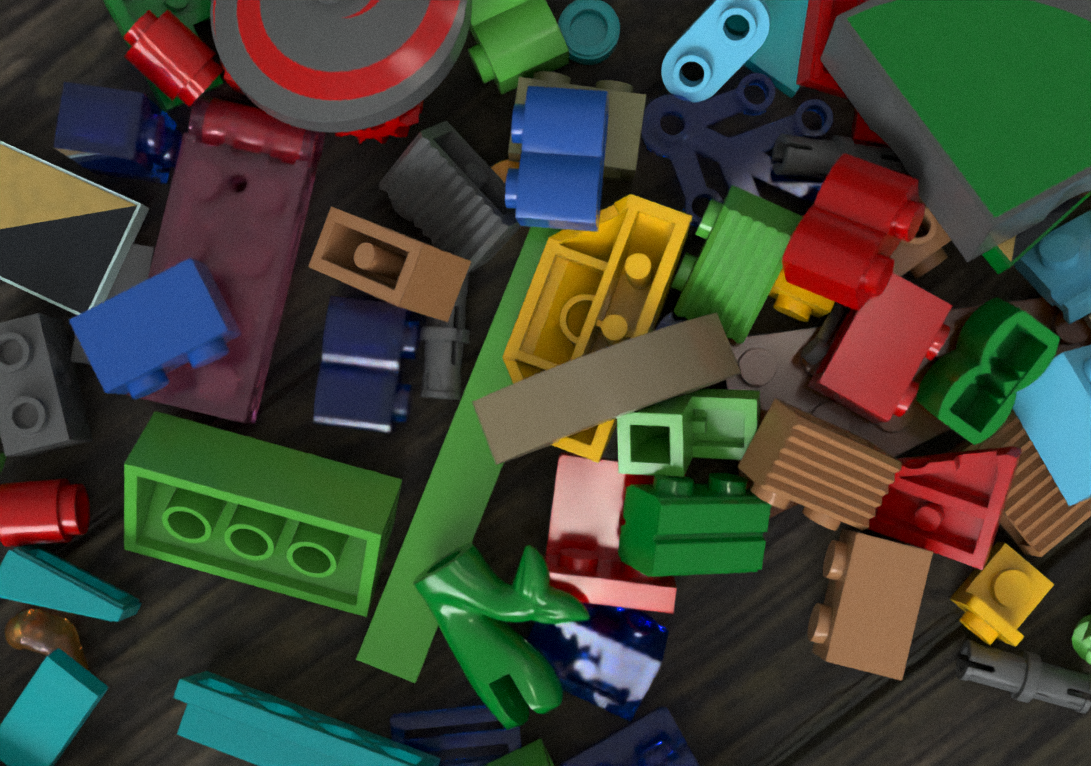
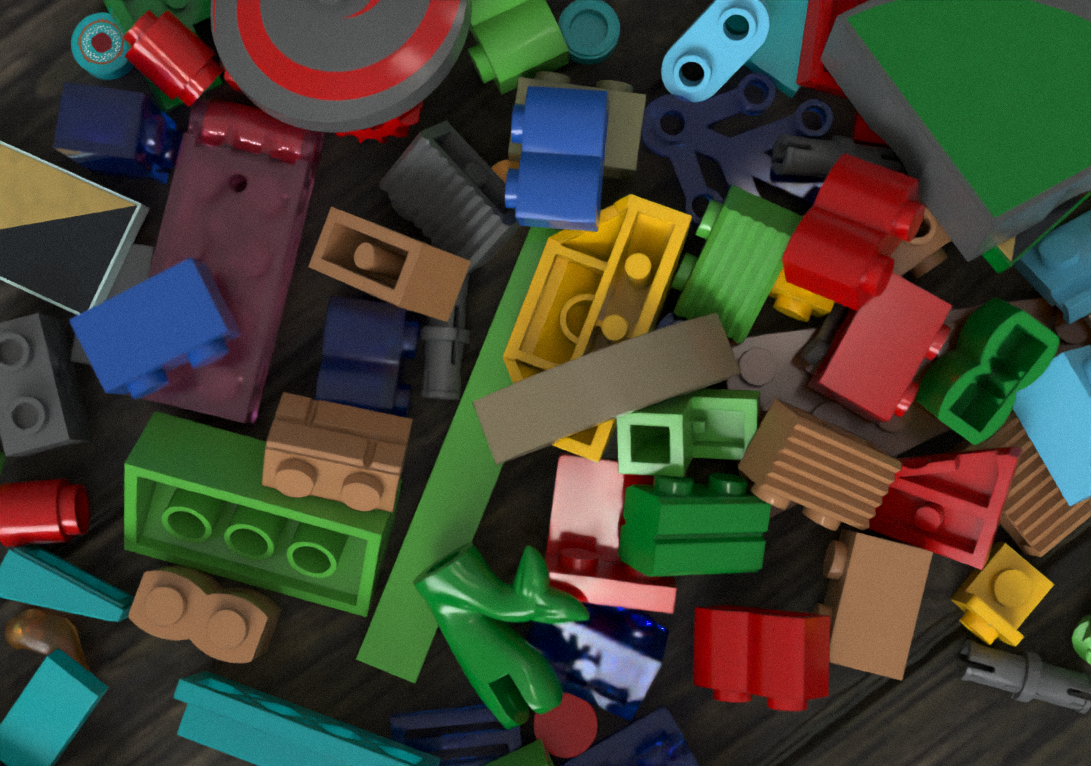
(100, 47): none -> teal tile
(192, 605): none -> medium nougat brick
(336, 453): none -> medium nougat brick
(567, 728): none -> red tile
(762, 654): none -> red brick

